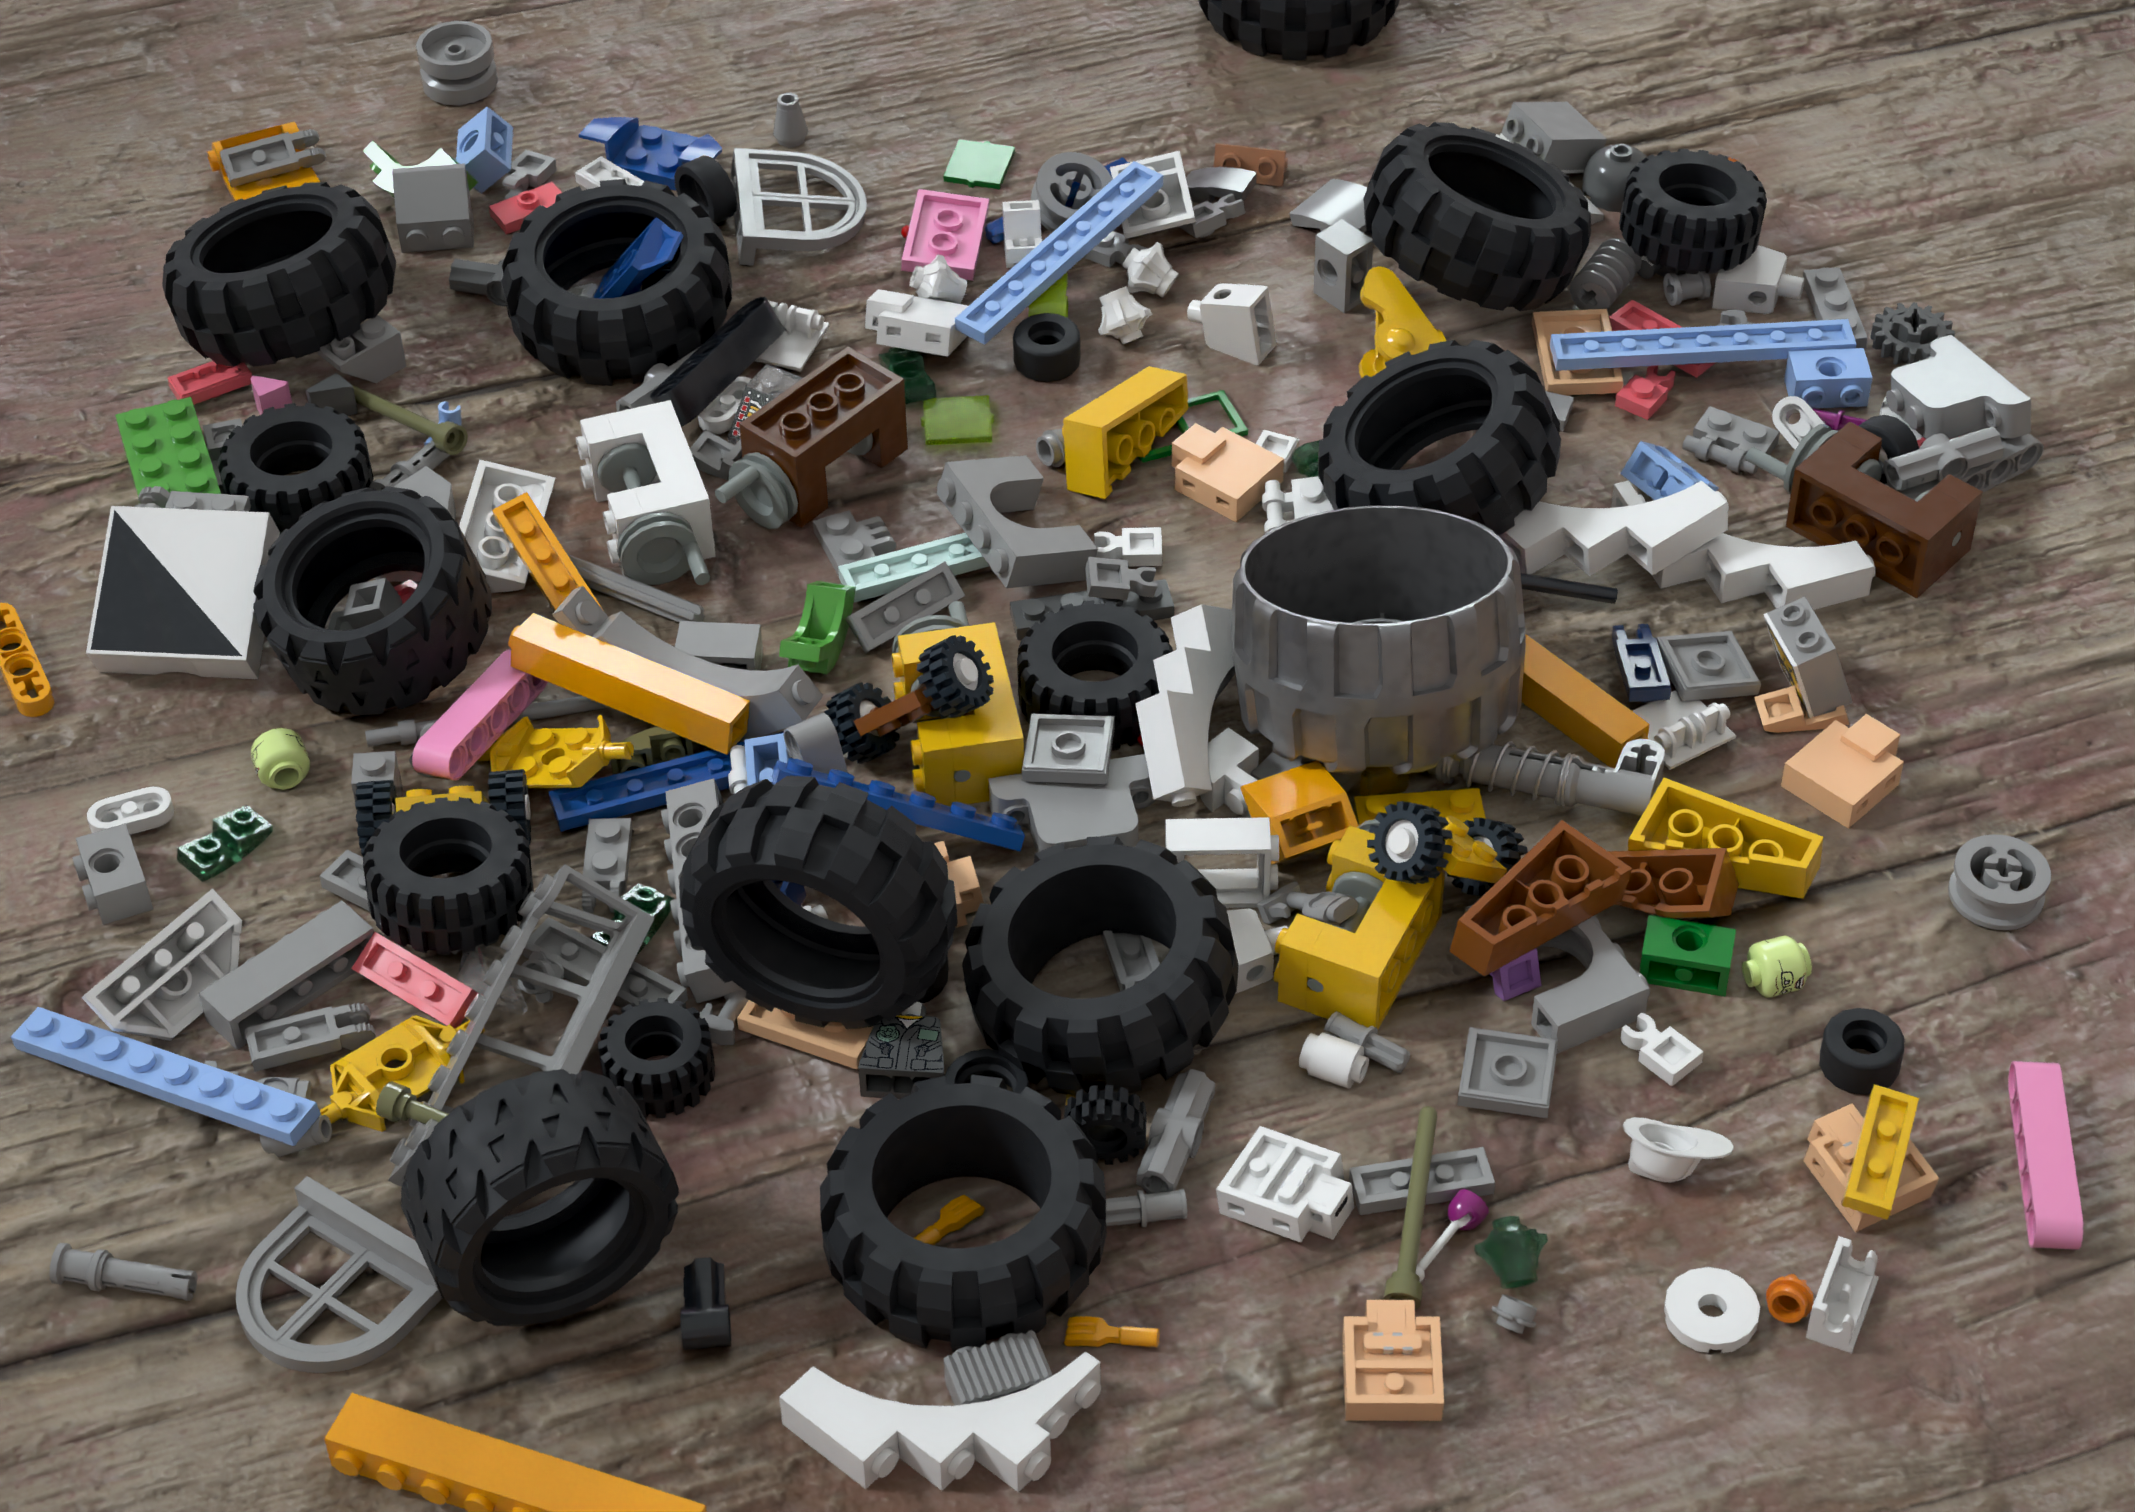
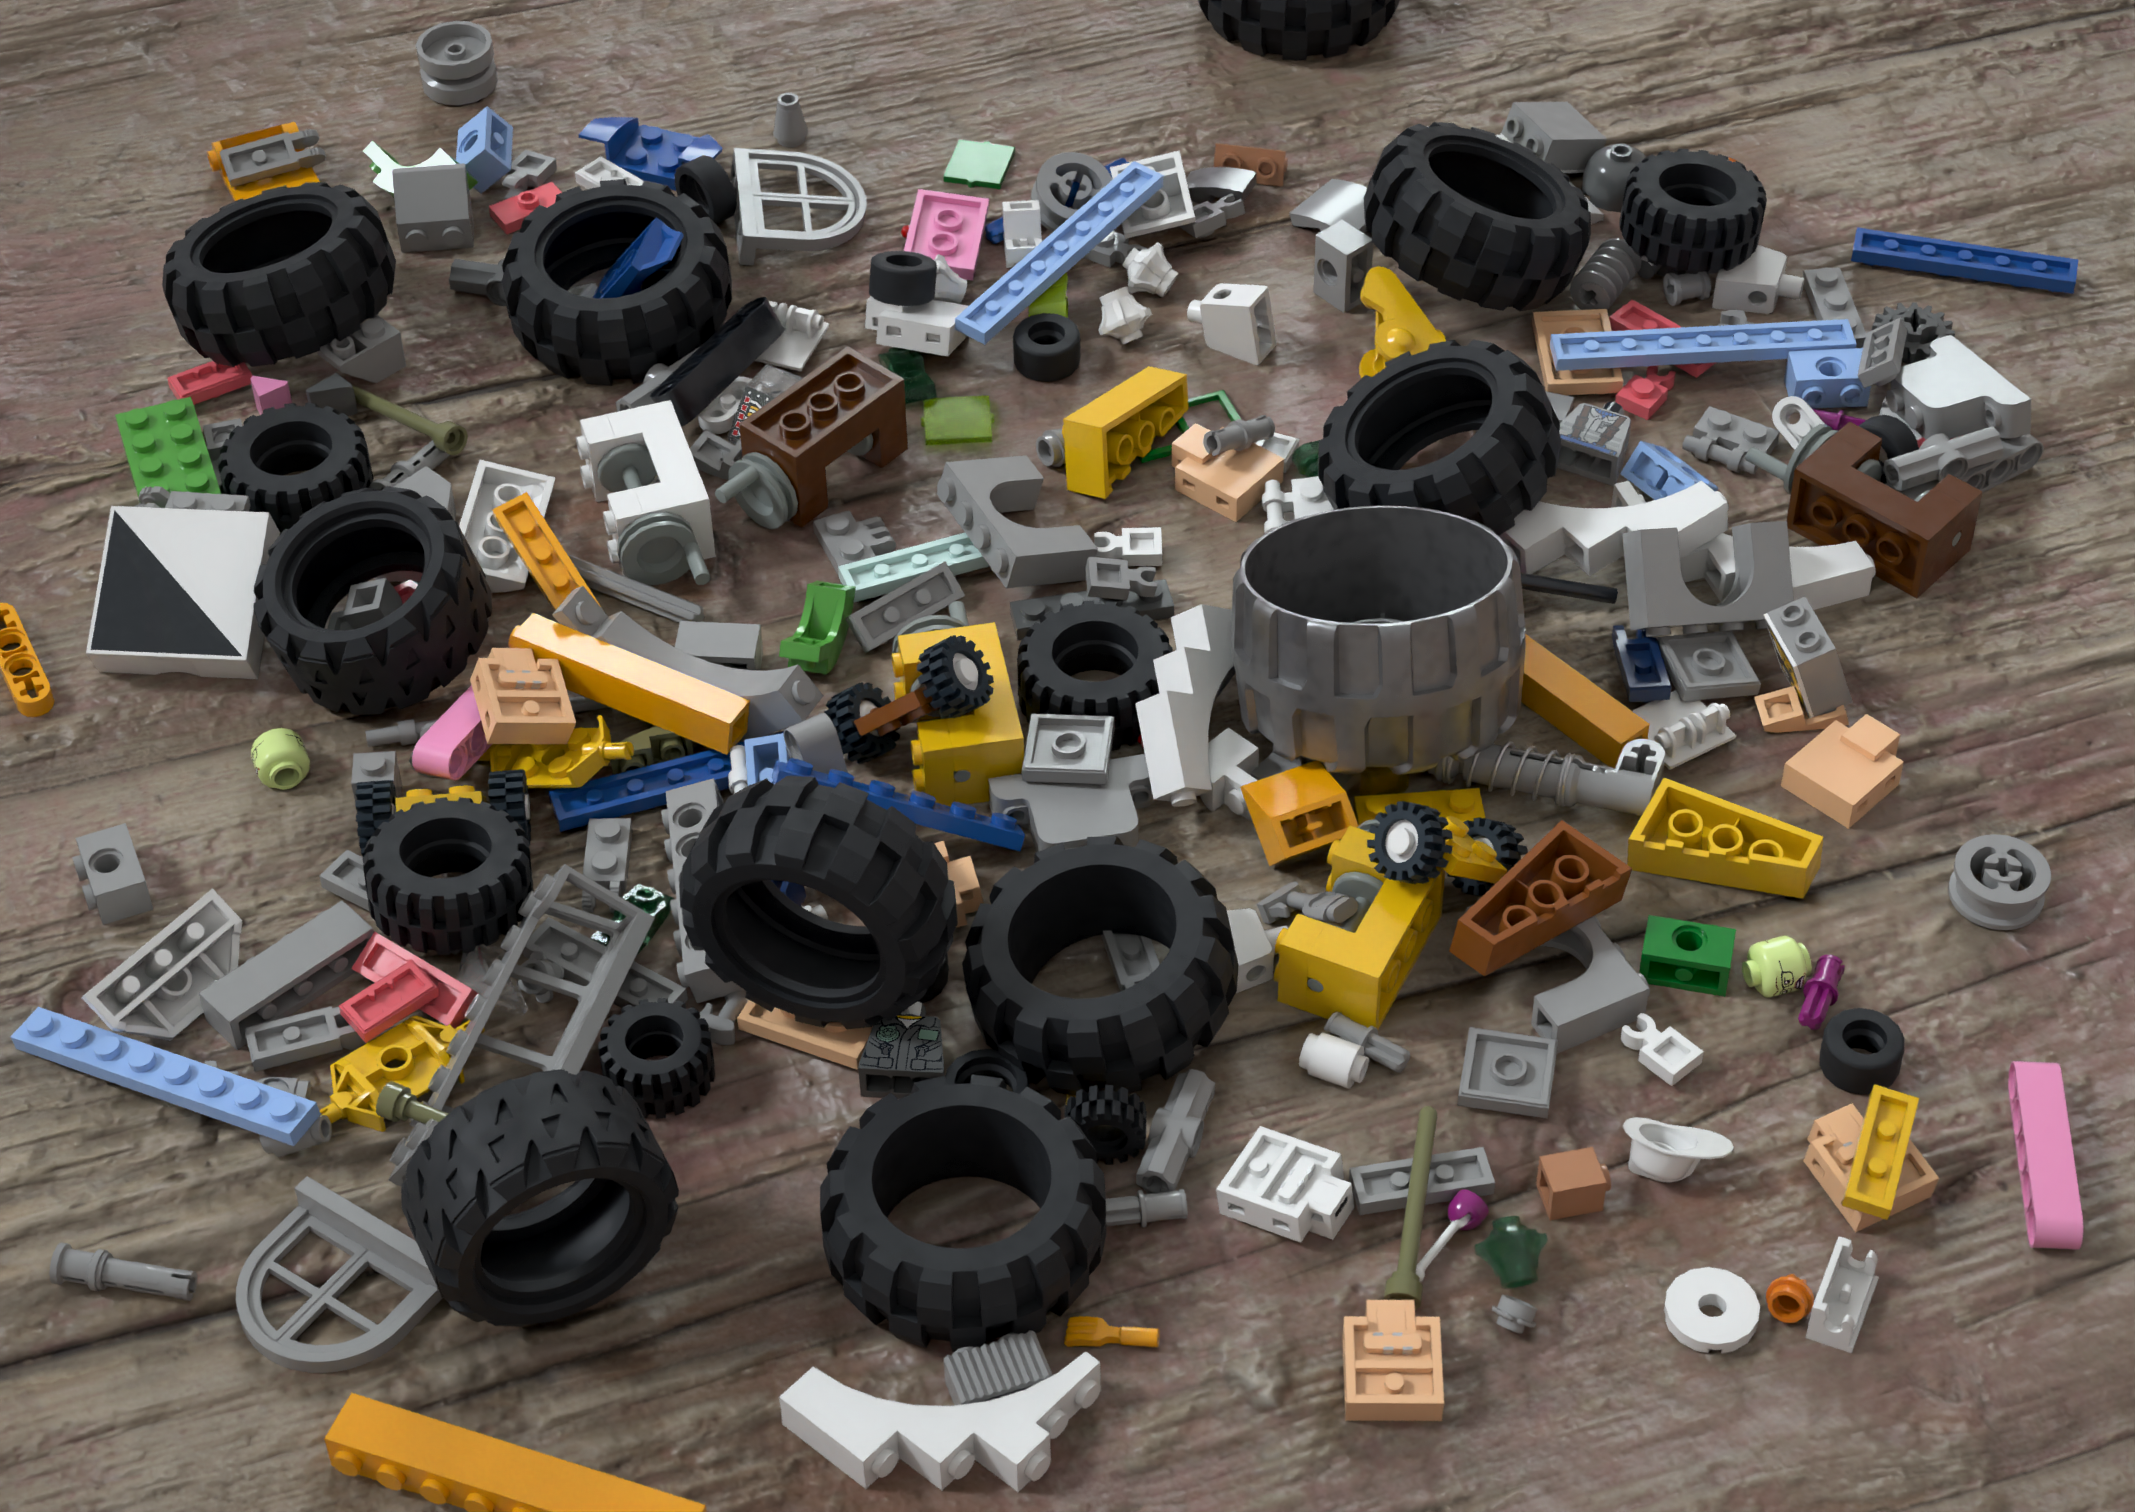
(139, 809): white plate -> none
(231, 840): clear green slope -> none
(388, 1000): none -> coral plate
(446, 415): light blue hand -> none
(522, 698): none -> light nougat piece
(705, 1314): black piece -> none
(902, 278): none -> black tyre
(952, 1218): light orange piece -> none
(1229, 836): white window -> none
(1239, 435): none -> light grey pin
(1517, 976): medium lavender tile -> none
(1572, 1183): none -> nougat brick
(1595, 441): none -> light grey torso
(1662, 600): none -> light grey arch
(1680, 882): dark orange wedge -> none
(1821, 991): none -> magenta axle
(1882, 354): none -> light grey plate
(1965, 260): none -> blue plate

